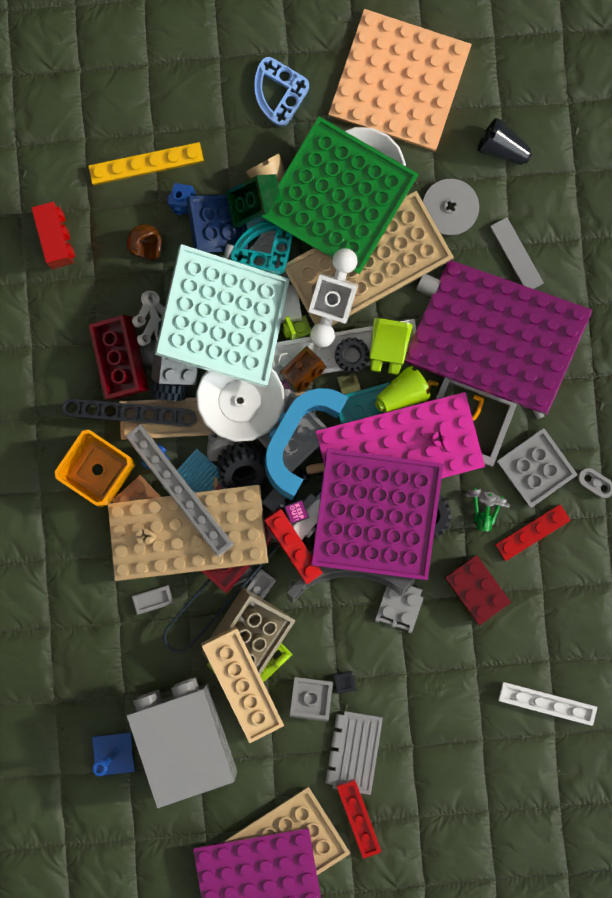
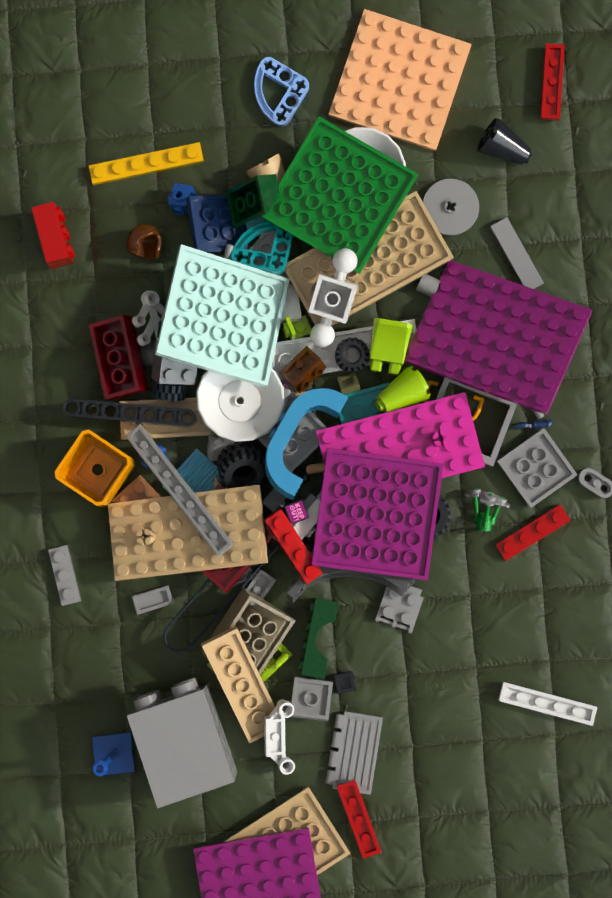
(64, 575): none -> light grey plate
(275, 736): none -> white plate
(314, 662): none -> dark green arch
(477, 590): dark red brick -> none
(535, 424): none -> dark blue piece
(552, 82): none -> red plate

